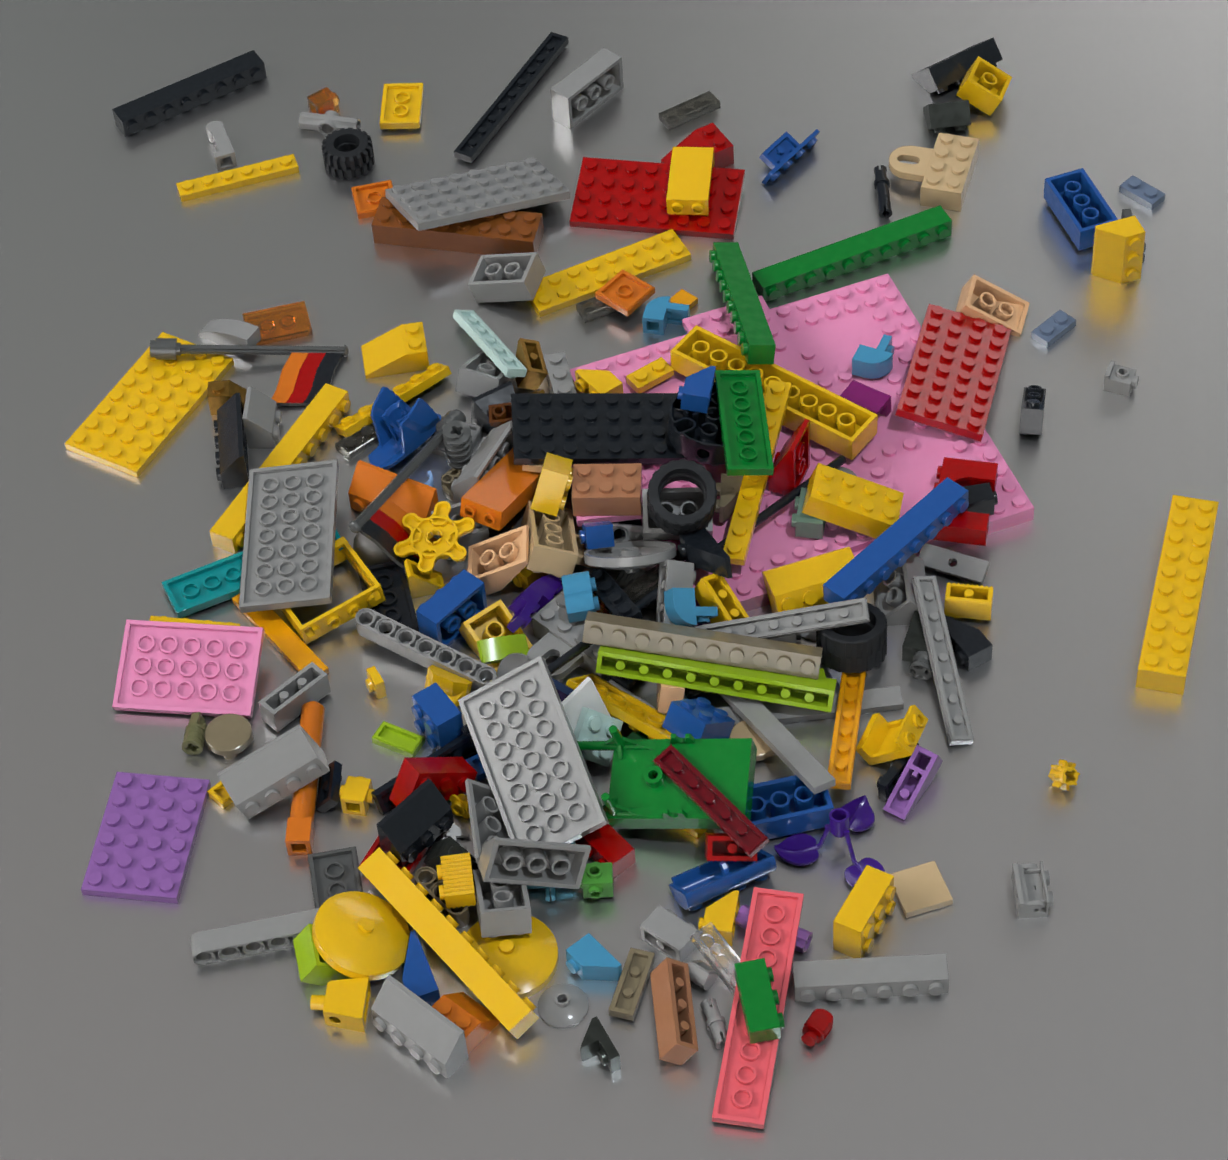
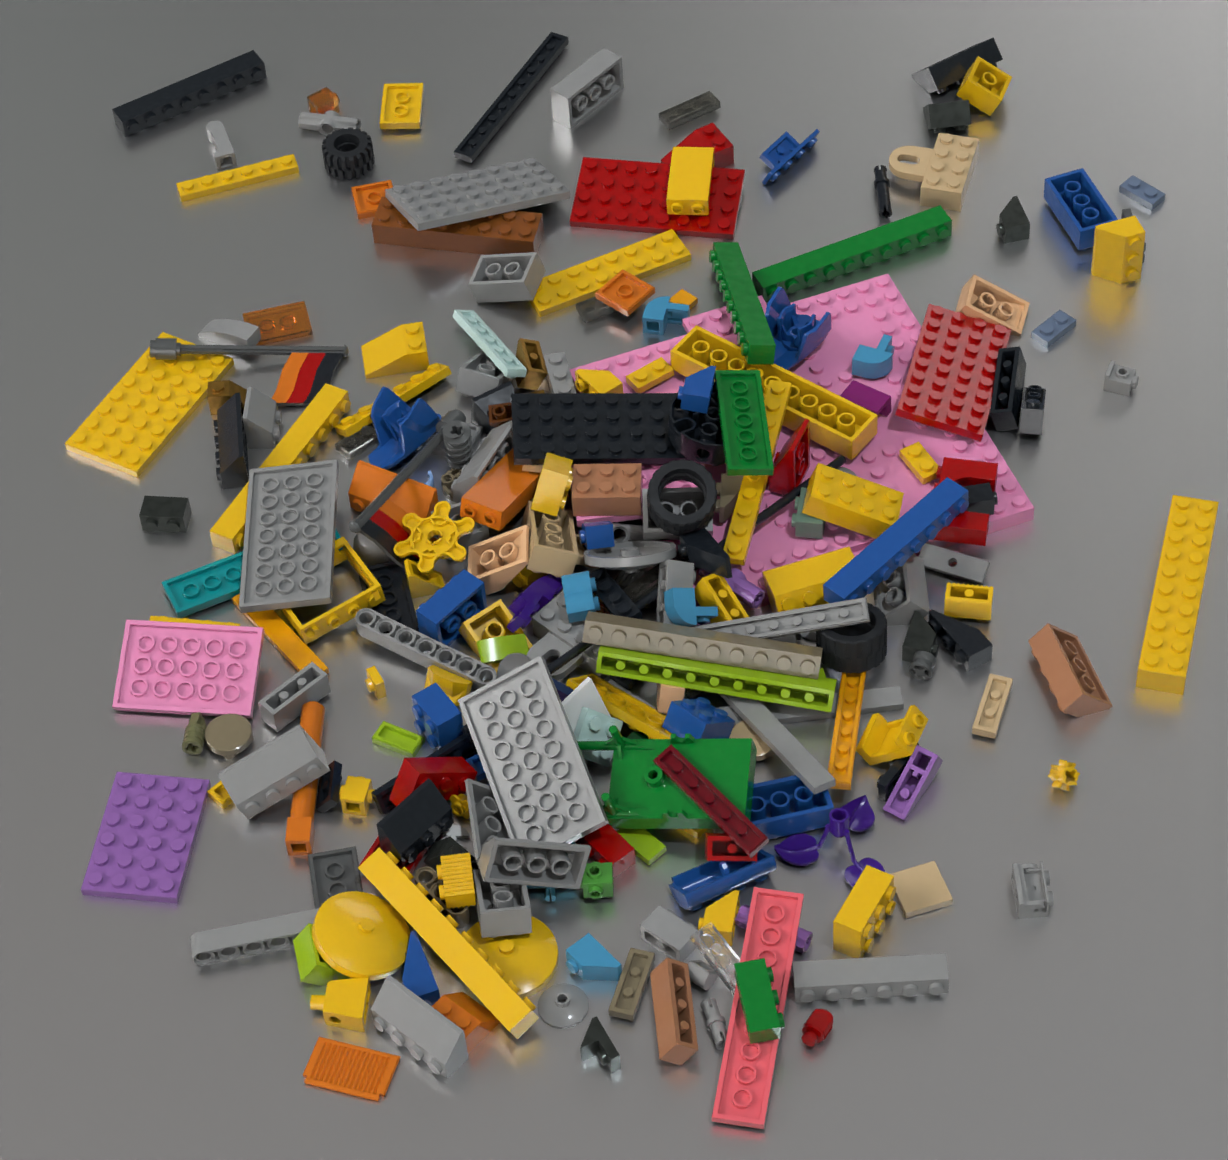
(165, 514): none -> pearl dark grey brick
(350, 1069): none -> orange window
(645, 844): none -> lime tile
(743, 589): none -> medium lavender piece
(793, 333): none -> blue piece
(919, 462): none -> yellow plate
(942, 660): light grey tile -> none
(992, 706): none -> tan plate
(1008, 388): none -> black brick
(1013, 222): none -> pearl dark grey slope
(1068, 672): none -> nougat slope

